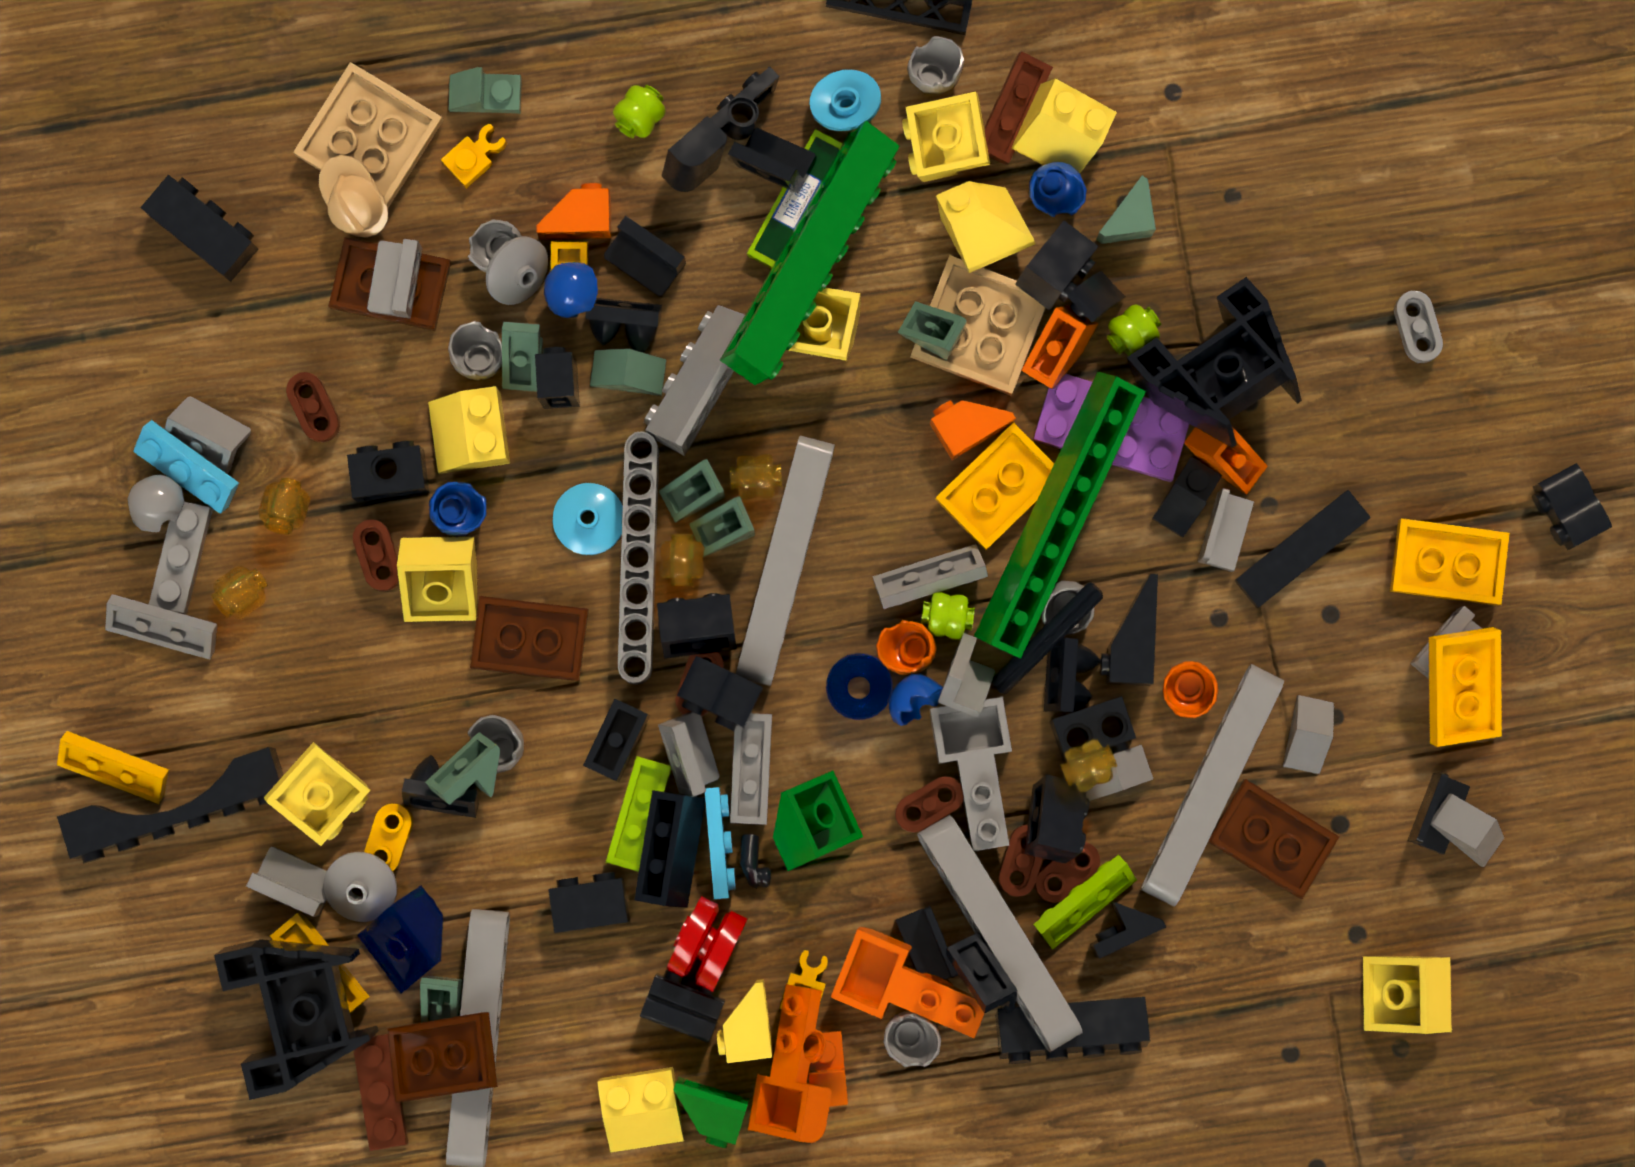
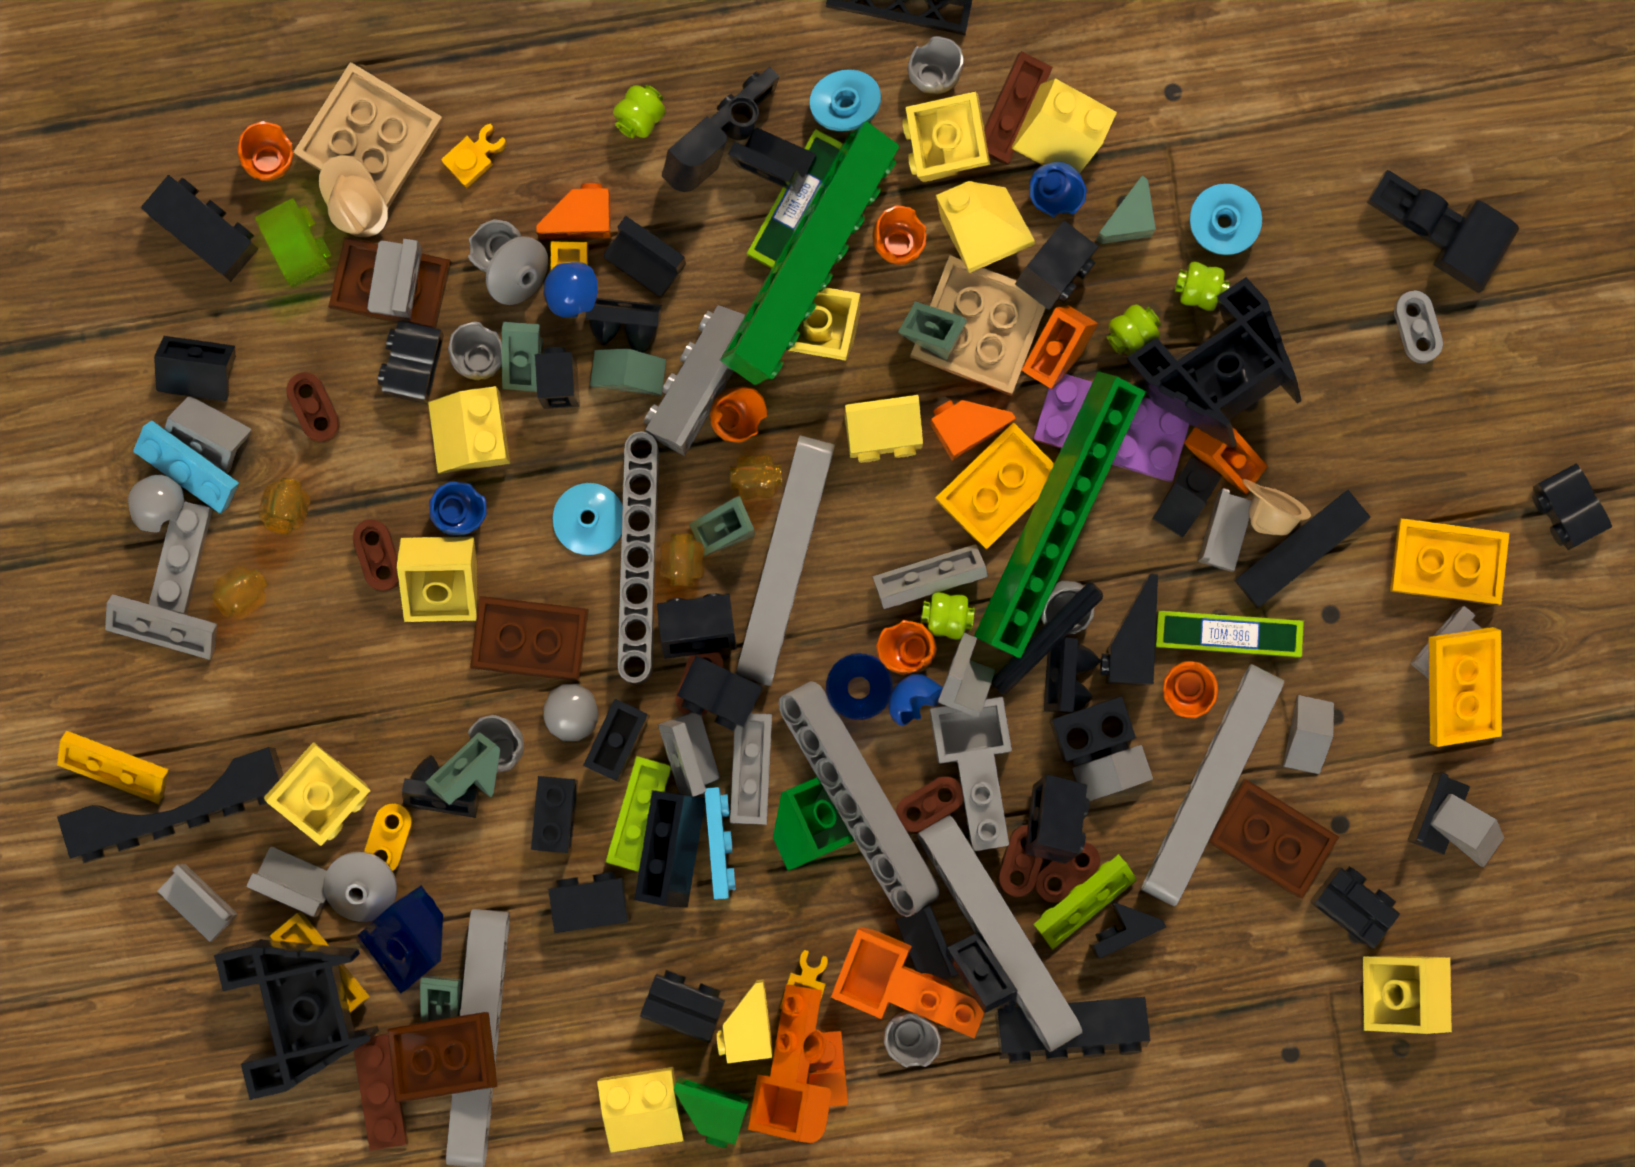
(193, 368): none -> black panel
(197, 902): none -> light grey panel
(265, 151): none -> orange hair
(293, 242): none -> clear neon green brick
(408, 480): black brick -> none
(411, 362): none -> black brick
(484, 93): sand green slope -> none
(554, 814): none -> black brick
(570, 712): none -> light grey hair
(692, 491): sand green slope -> none
(703, 942): red wheel -> none
(737, 413): none -> orange hair
(749, 862): black arm -> none
(858, 798): none -> light grey beam
(884, 428): none -> light yellow slope
(899, 235): none -> orange hair
(1088, 765): clear yellow piece -> none
(1095, 297): black slope -> none
(1201, 285): none -> lime piece
(1228, 202): none -> medium azure dish
(1229, 634): none -> tile
(1274, 510): none -> tan piece
(1355, 906): none -> black brick
(1468, 243): none -> black plate

